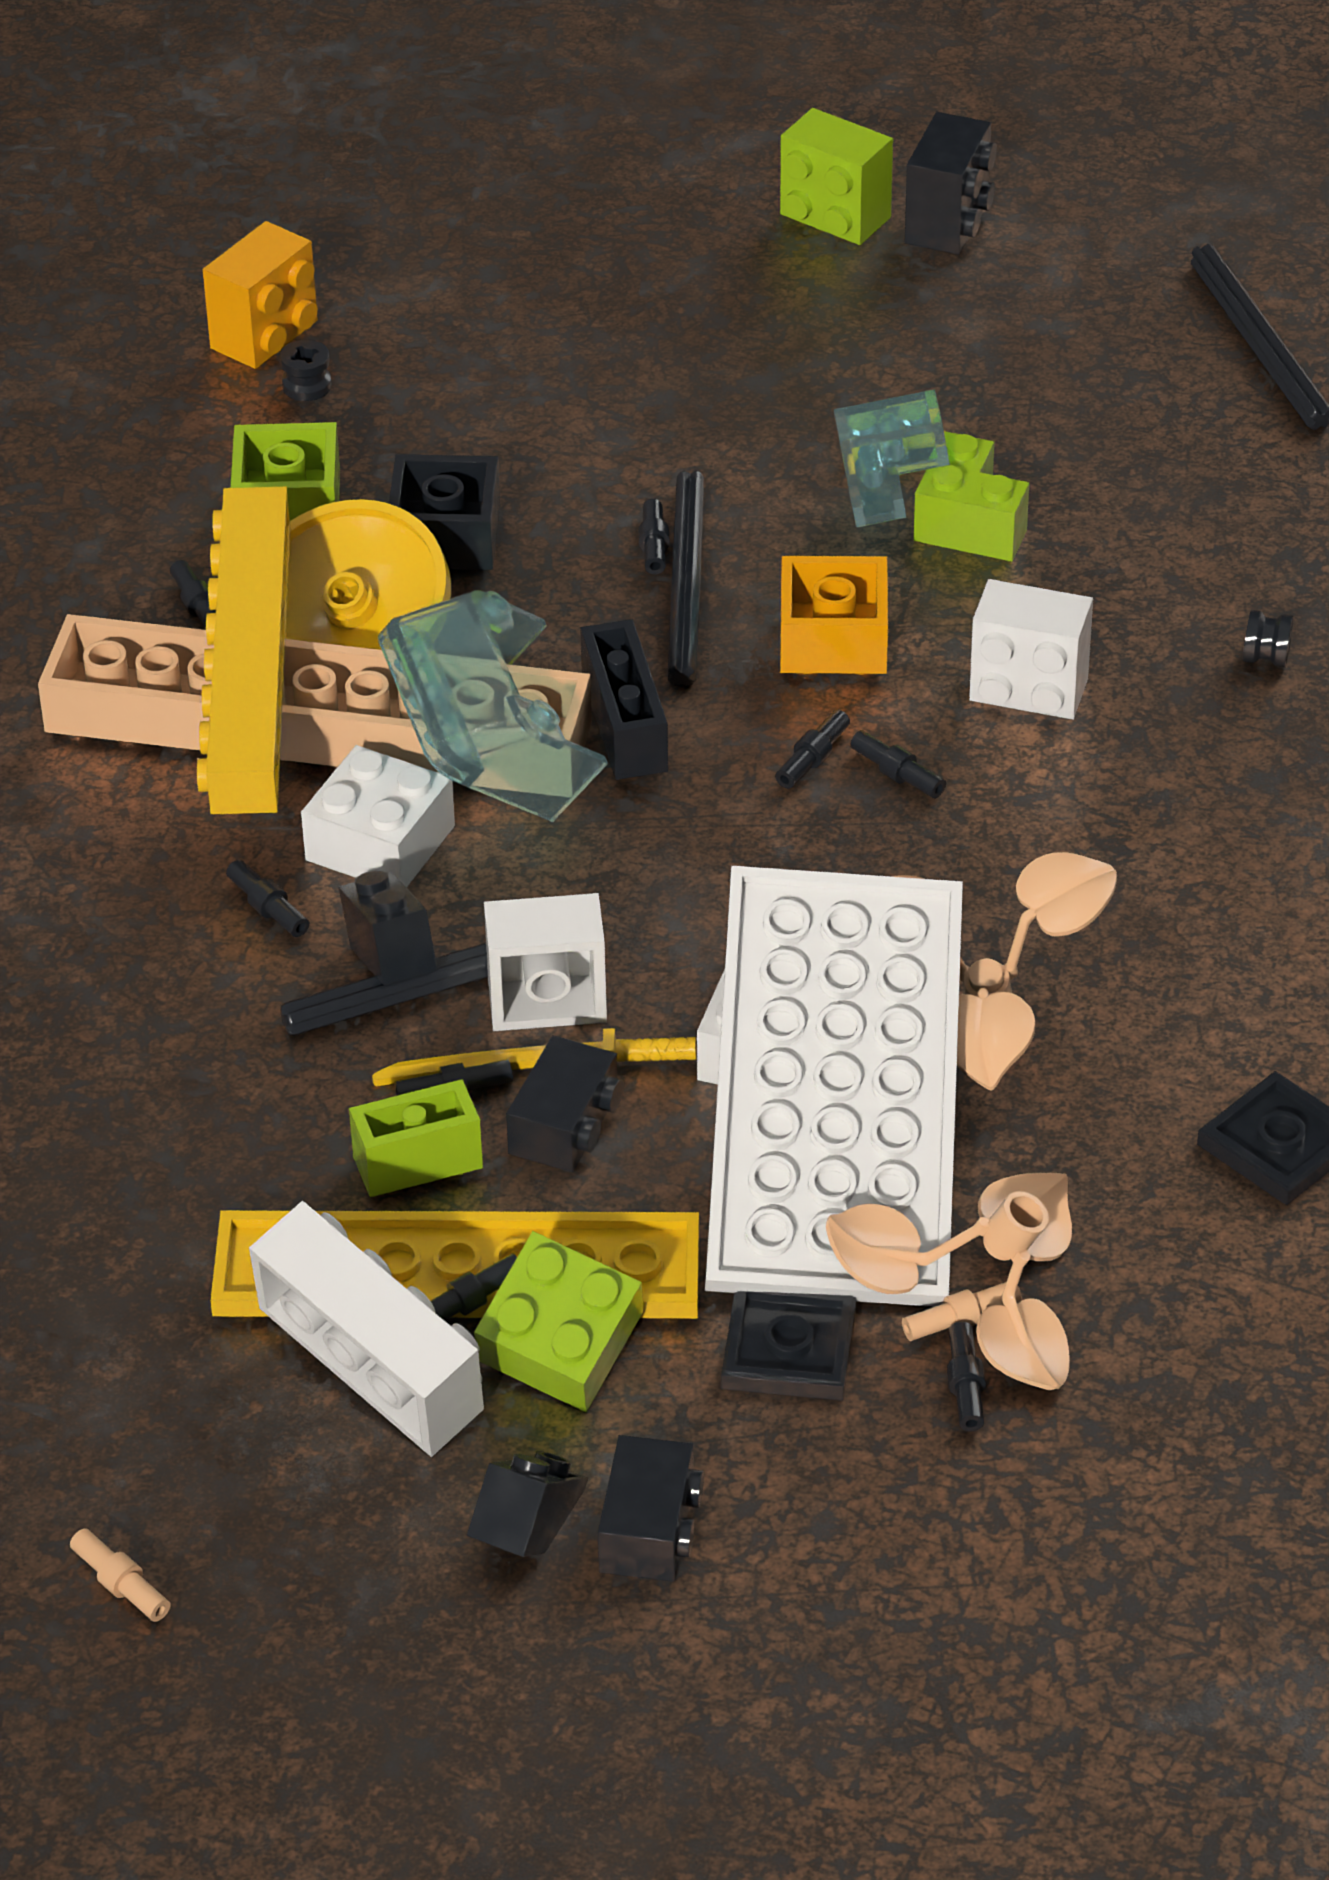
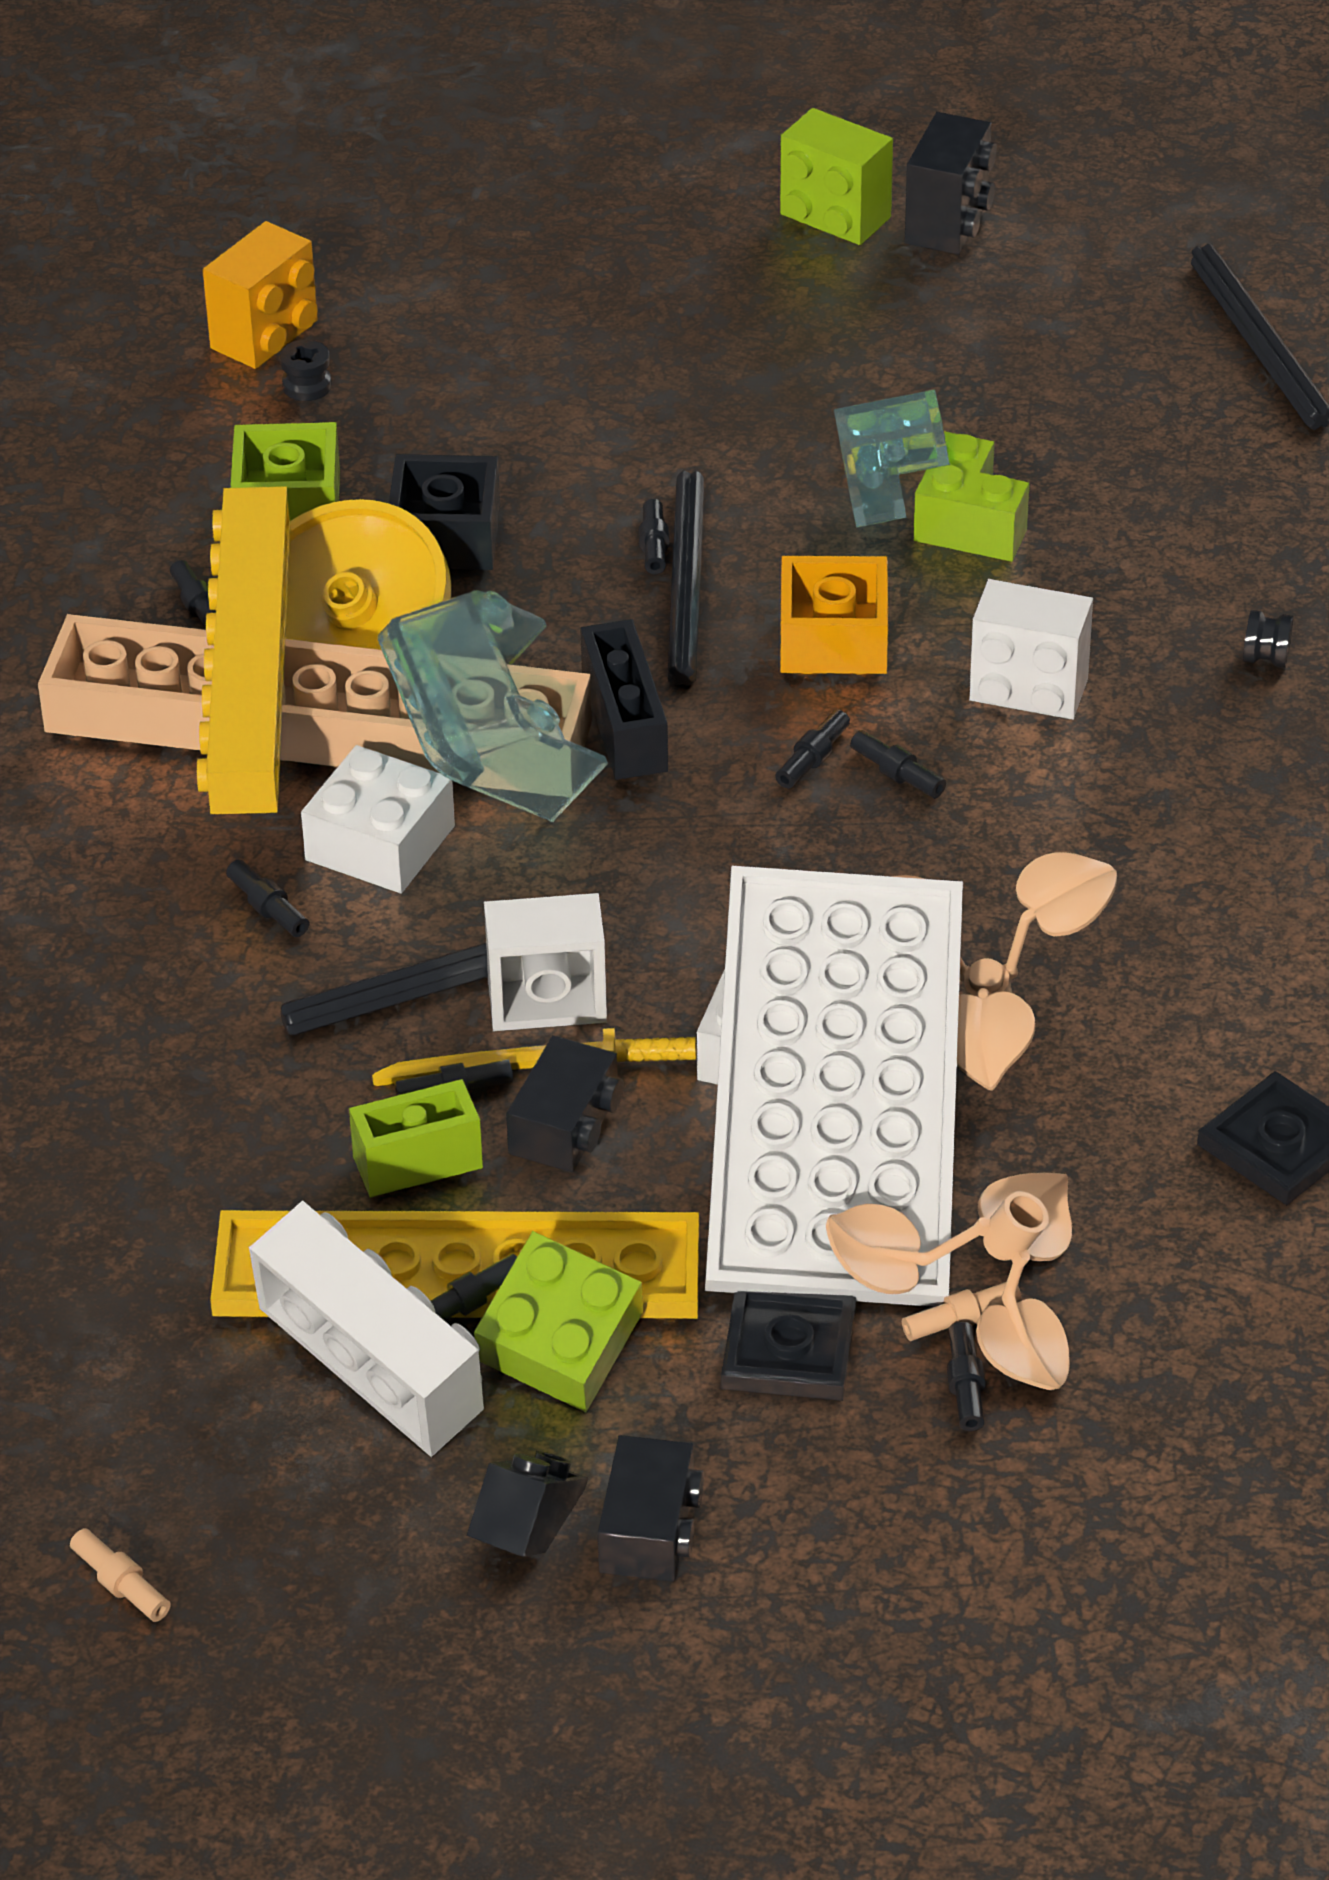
(387, 927): black brick -> none

